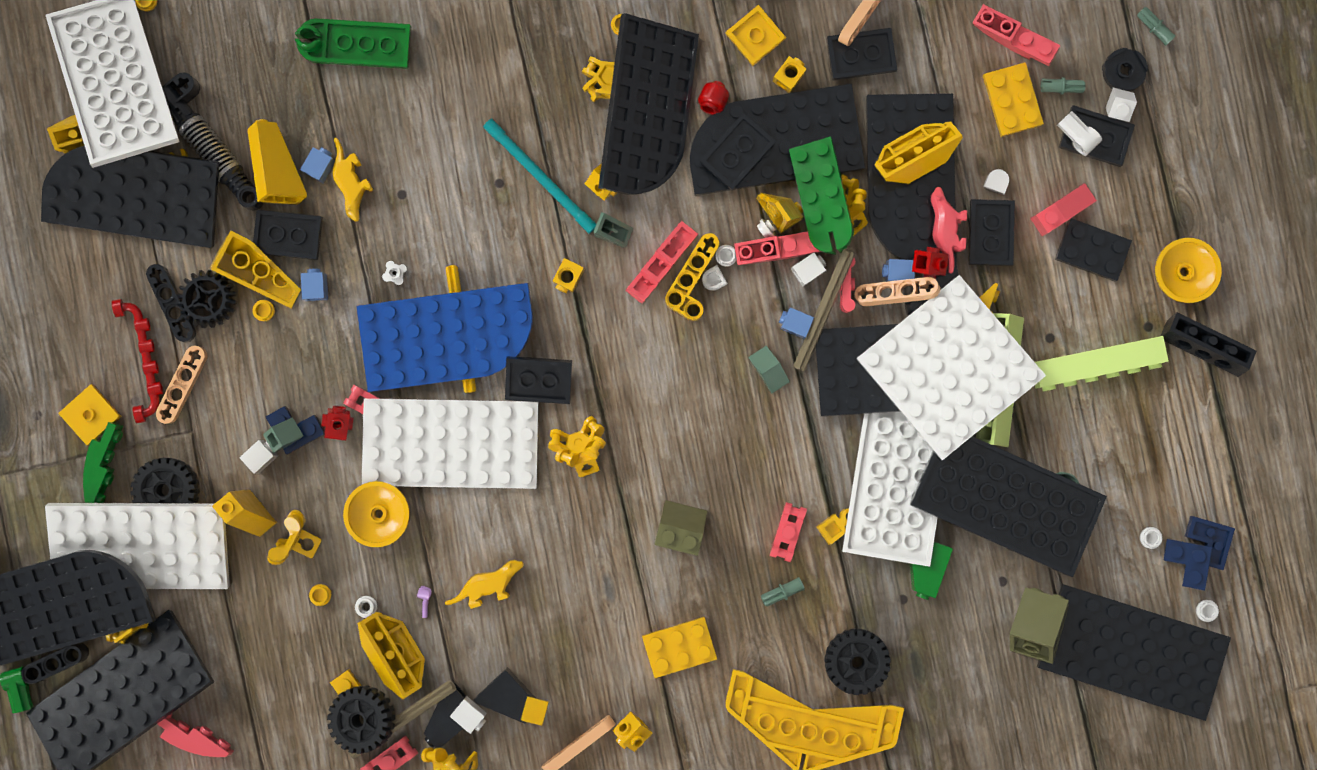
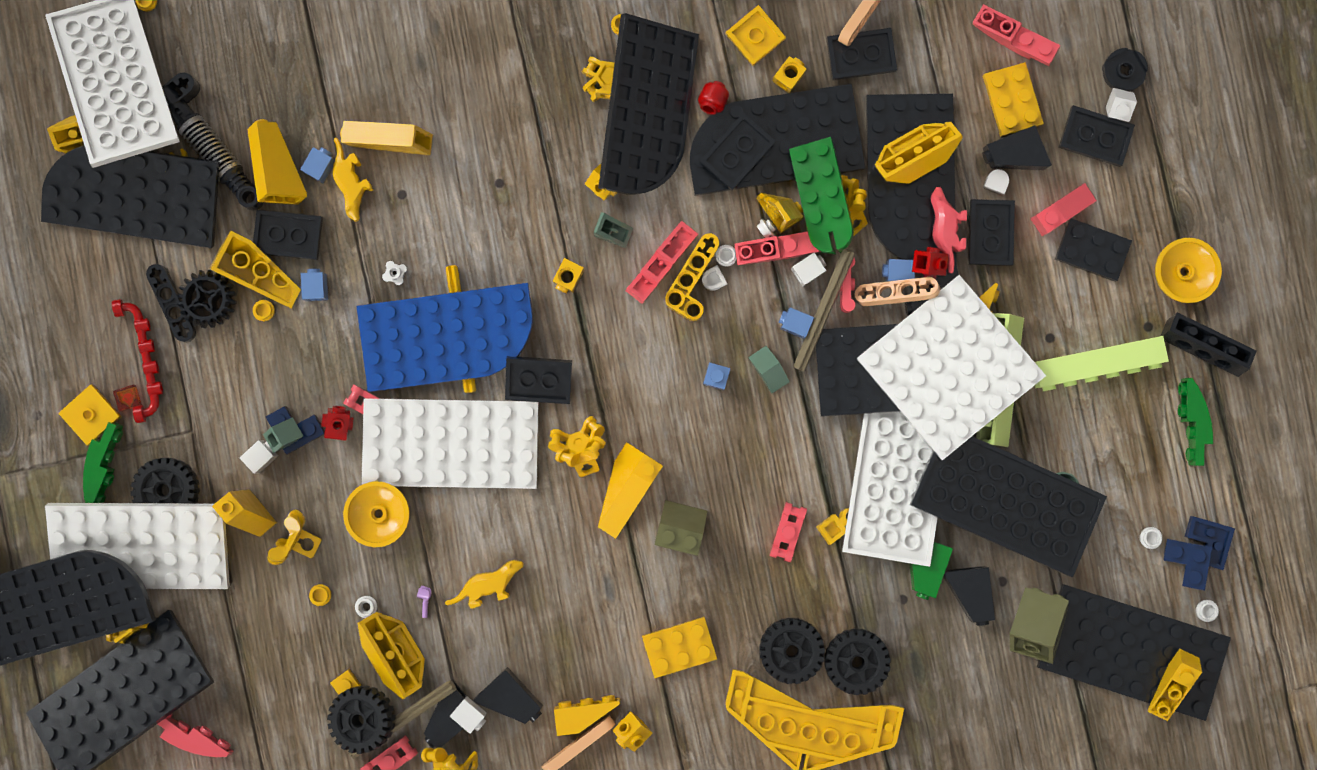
(16, 689): green piece -> none
(46, 668): black beam -> none
(127, 398): none -> clear red tile
(184, 386): light nougat beam -> none
(355, 43): green plate -> none
(387, 137): none -> yellow slope
(500, 135): teal piece -> none
(534, 711): yellow slope -> none
(576, 717): none -> yellow slope
(628, 483): none -> yellow wedge
(716, 376): none -> medium blue brick
(782, 592): sand green axle -> none
(797, 667): none -> black wheel
(973, 592): none -> black slope
(1018, 151): none -> black slope
(1062, 85): sand green axle -> none
(1083, 137): white piece -> none
(1155, 25): sand green axle -> none
(1175, 684): none -> yellow slope
(1195, 411): none -> green slope

